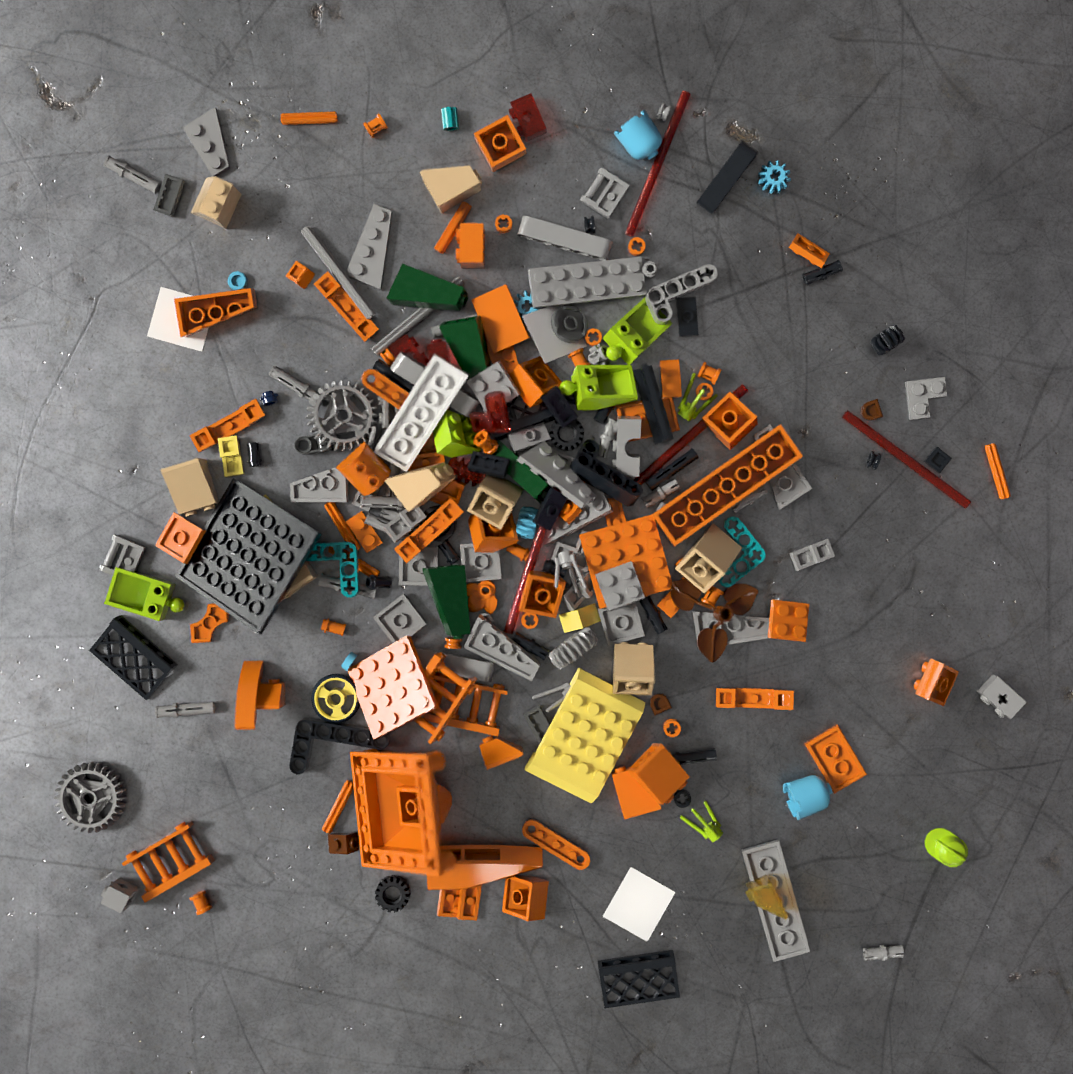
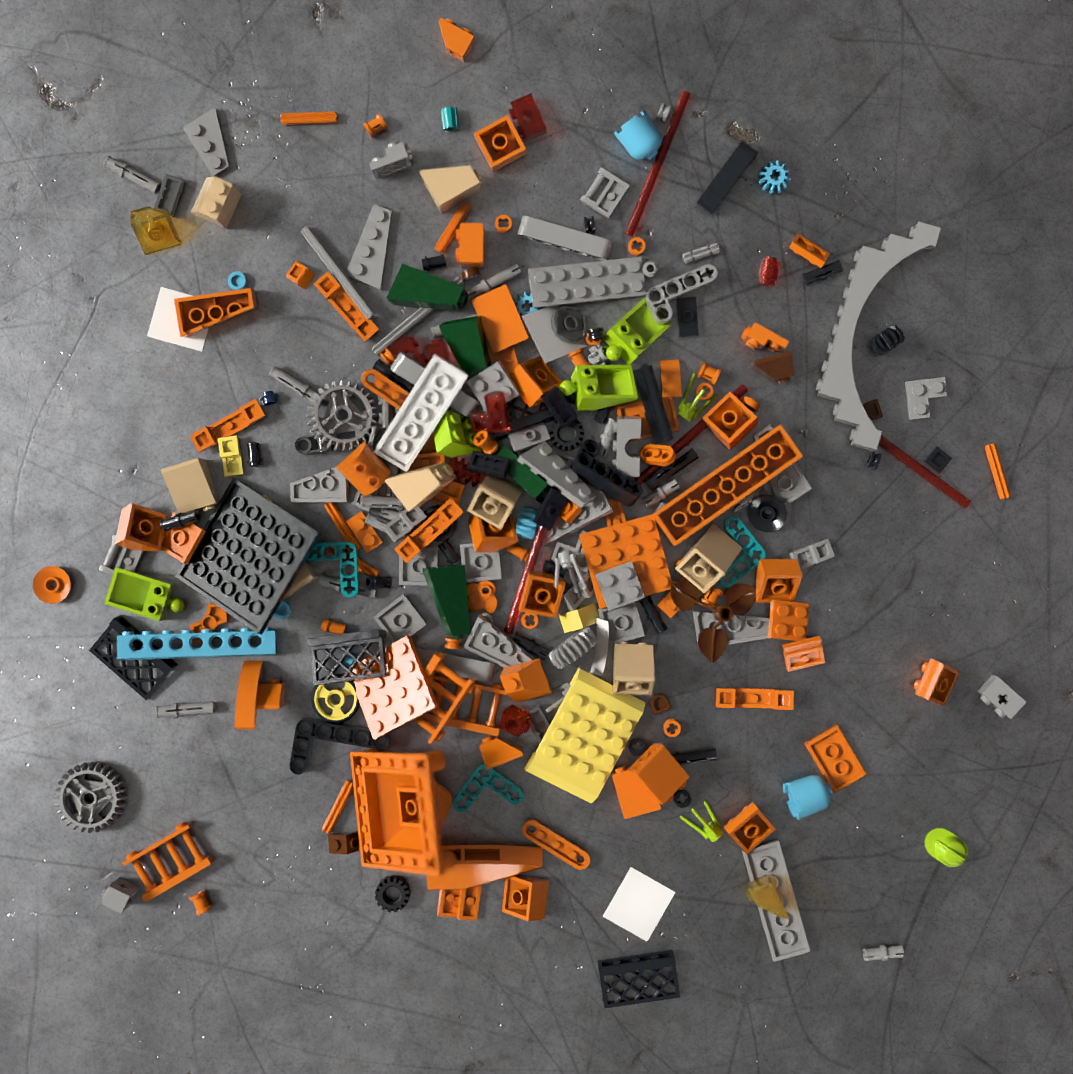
(43, 588): none -> orange dish
(126, 651): none -> medium azure brick
(140, 528): none -> orange slope
(154, 229): none -> clear yellow slope
(180, 520): none -> black pin
(283, 610): none -> medium azure tile
(342, 640): none -> fence
(397, 158): none -> light grey plate
(433, 262): none -> black pin
(456, 40): none -> orange slope
(470, 274): none -> reddish brown tile
(488, 781): none -> teal beam
(494, 282): none -> light grey pin
(515, 721): none -> clear red brick
(525, 681): none -> orange slope
(595, 334): none -> black bush
(601, 647): none -> white sticker
(634, 741): none -> black bush
(661, 454): none -> orange plate
(701, 253): none -> light grey axle
(749, 828): none -> orange brick
(751, 404): none -> orange tile
(758, 336): none -> orange plate
(763, 521): none -> black dish
(769, 271): none -> clear red brick
(775, 367): none -> reddish brown slope
(777, 580): none -> orange slope
(803, 653): none -> orange plate
(838, 376): none -> light grey arch

